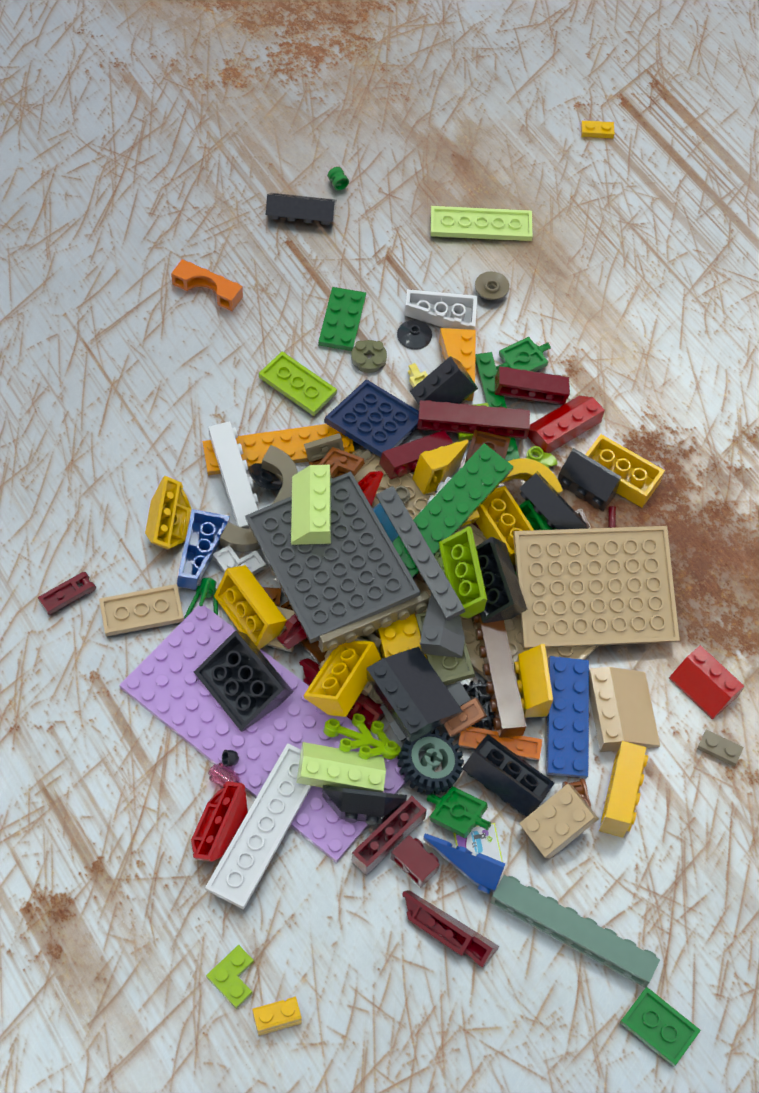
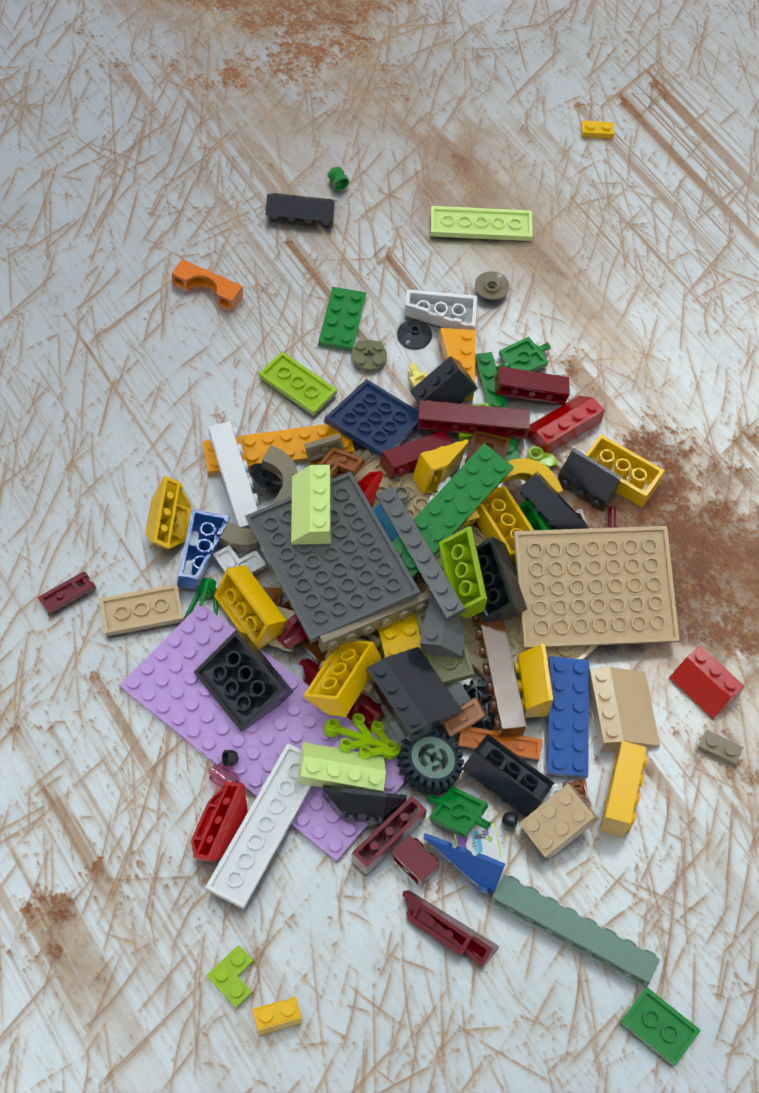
(510, 819): none -> black hinge

